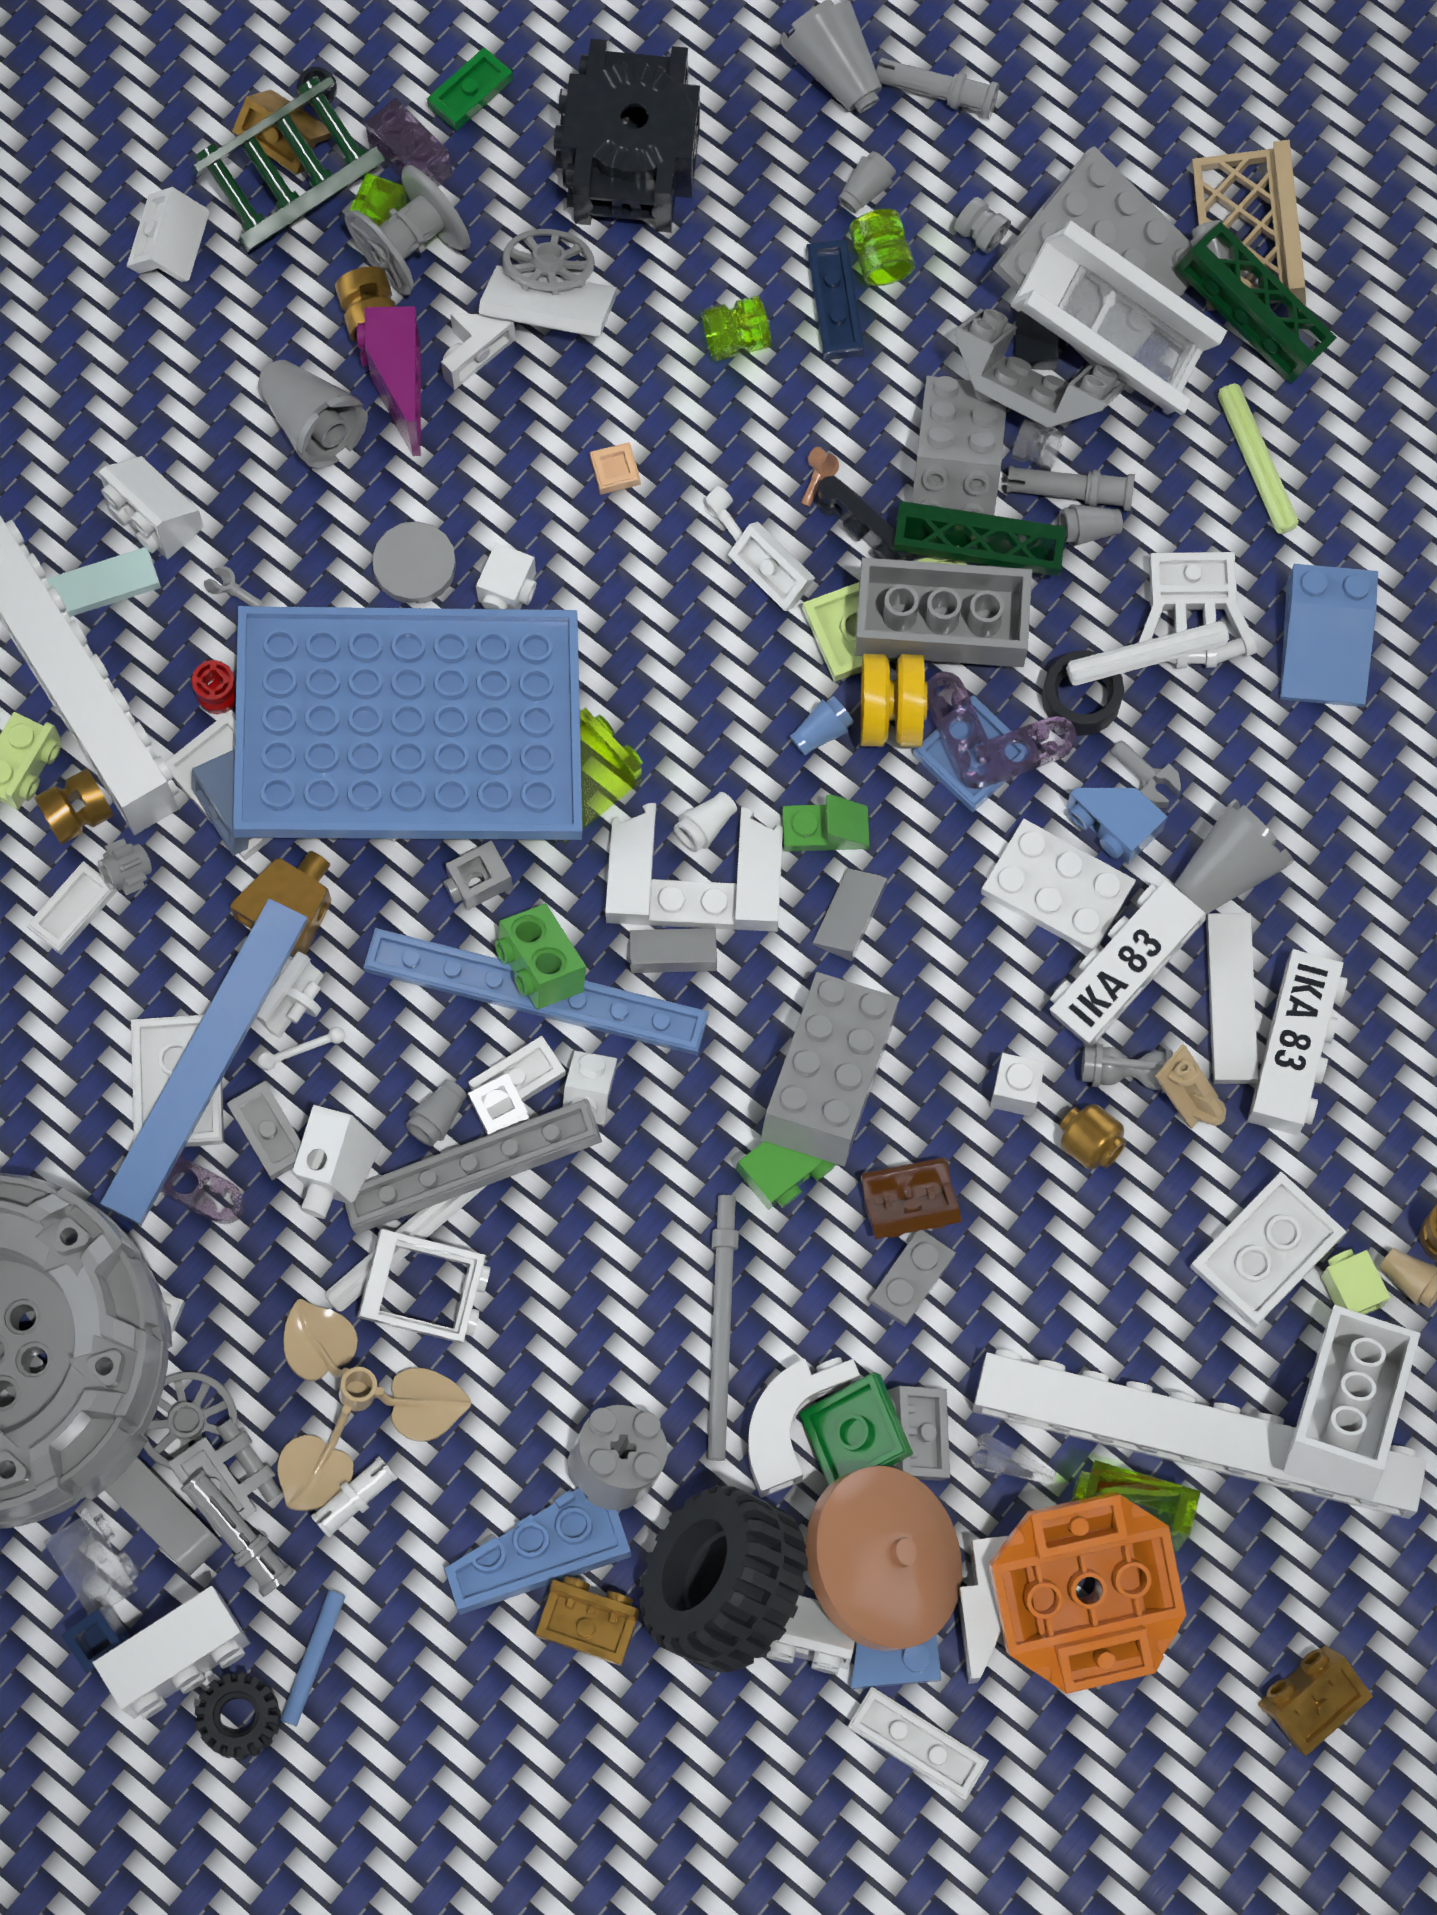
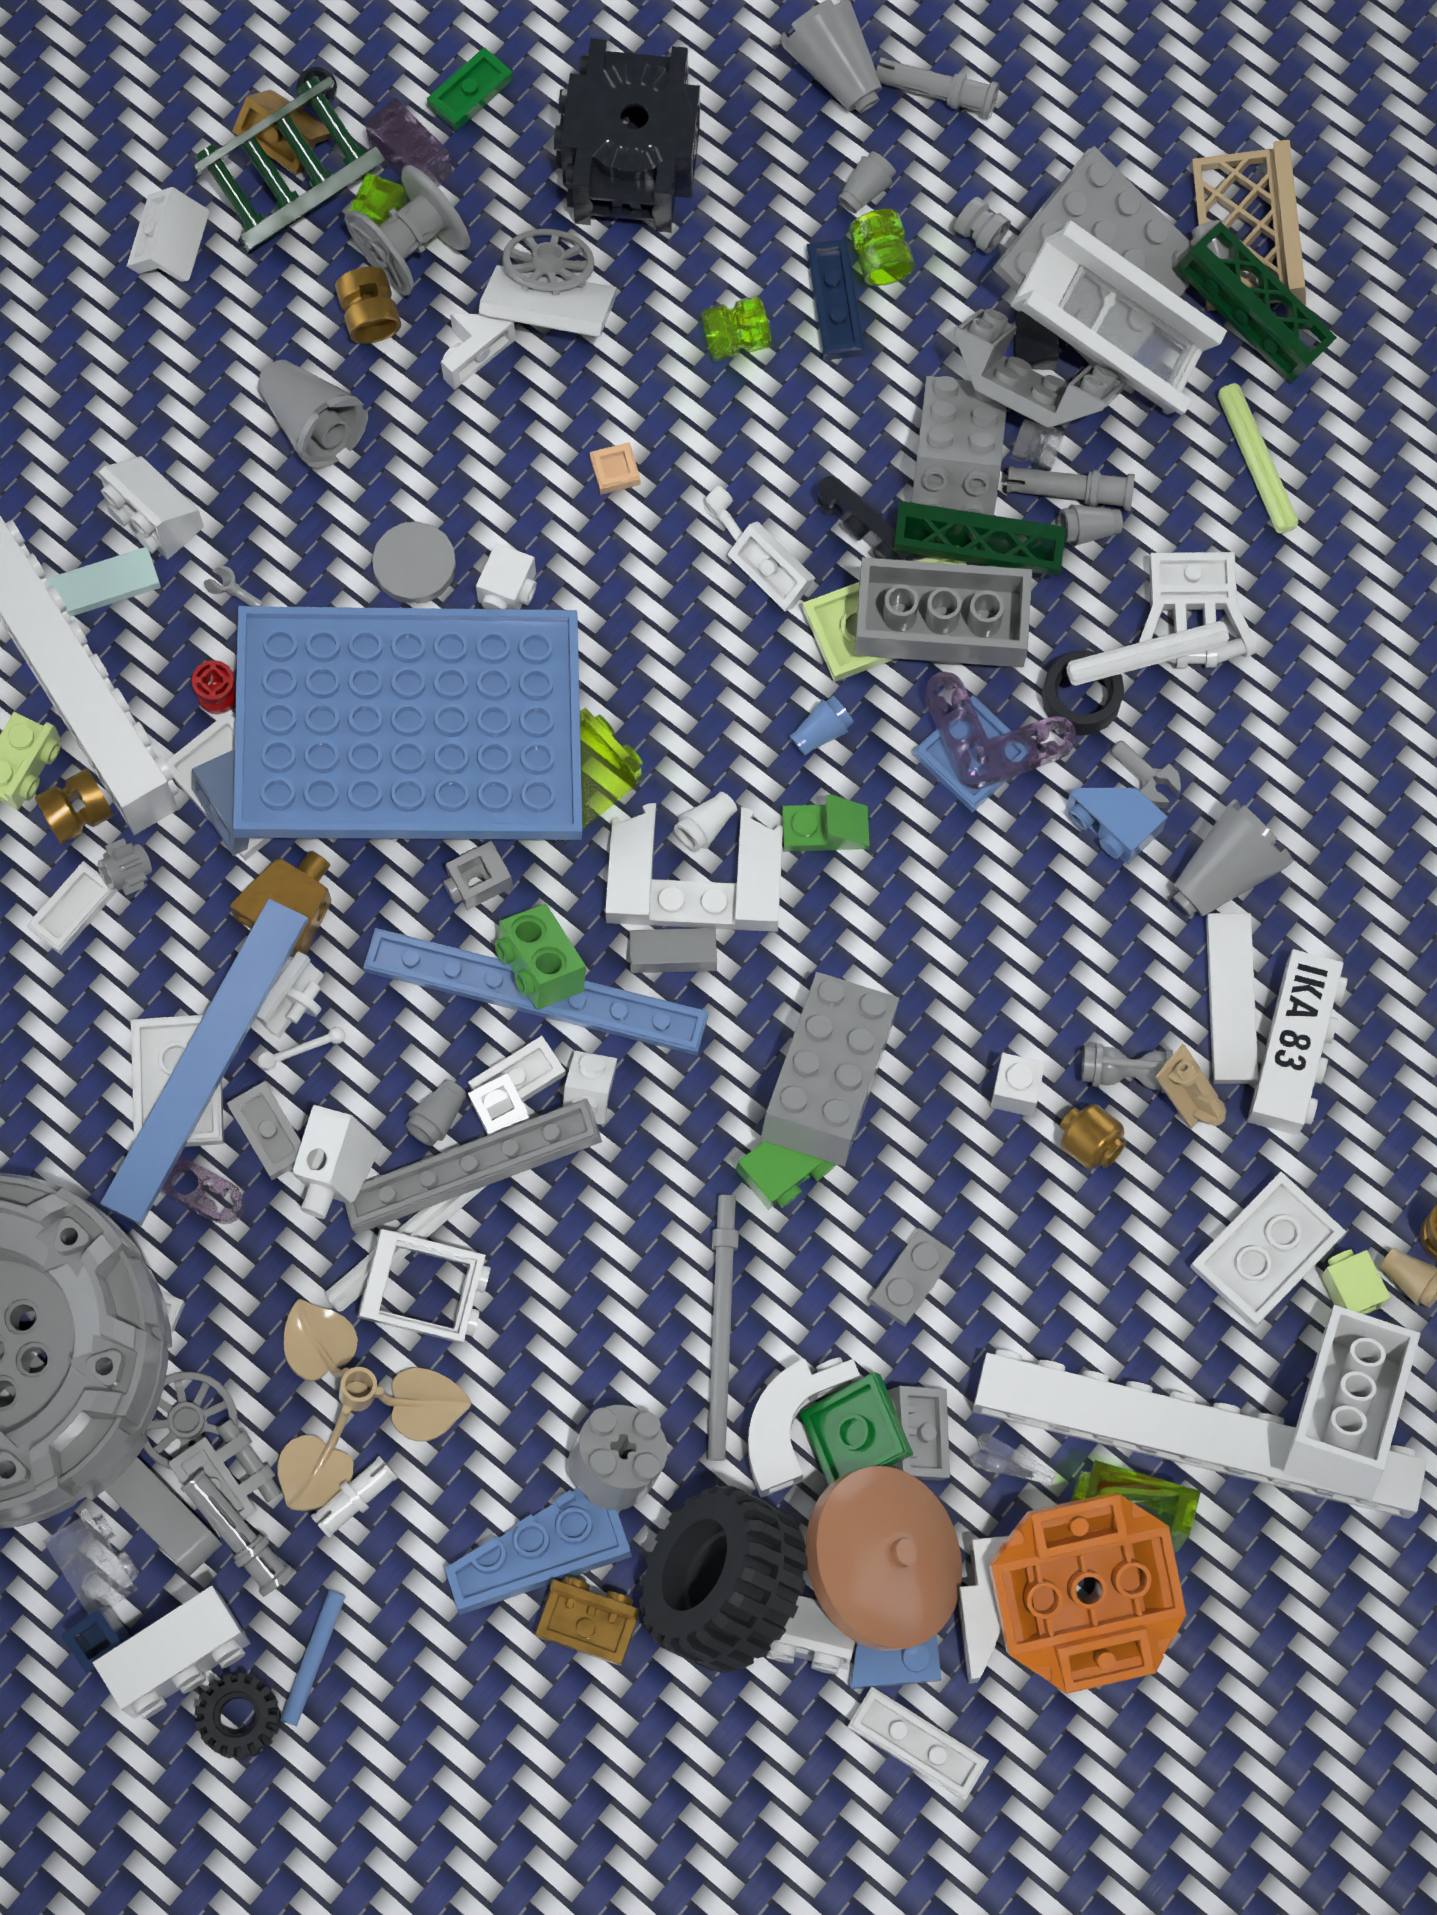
(393, 353): magenta slope -> none
(821, 470): nougat hand -> none
(850, 913): light grey slope -> none
(893, 700): yellow wheel -> none
(910, 1198): reddish brown bracket -> none
(1058, 886): white plate -> none
(1127, 962): white brick -> none
(1315, 1698): pearl gold bracket -> none
(1328, 634): medium blue slope -> none

